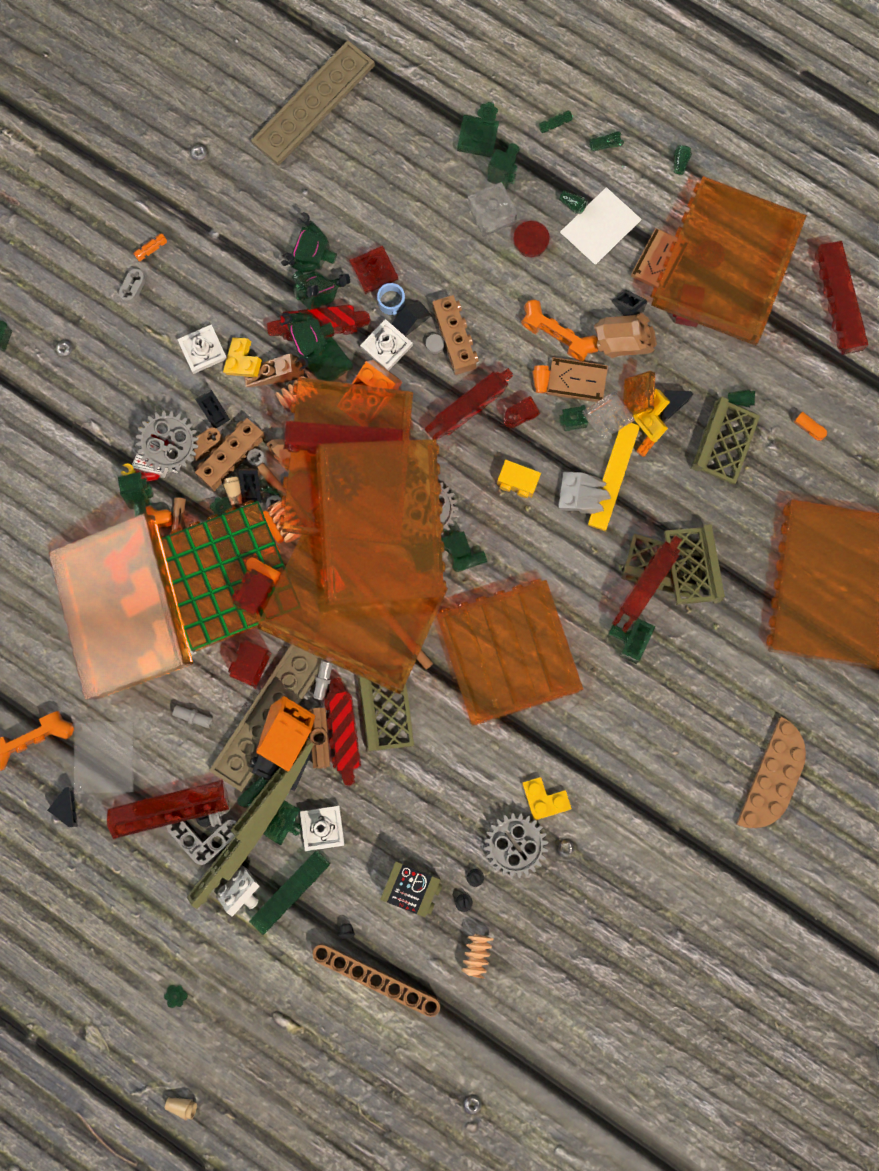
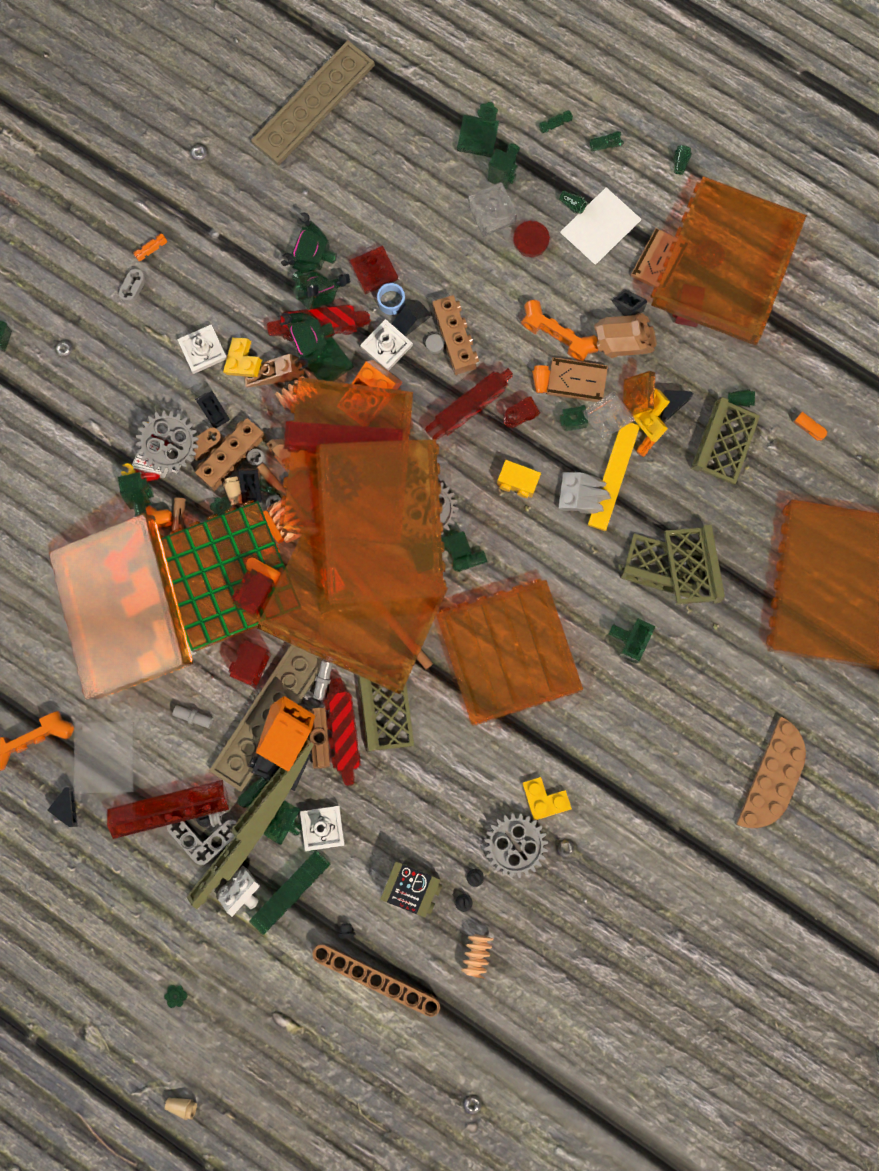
(648, 582): clear red hinge -> none
(841, 298): clear red brick -> none

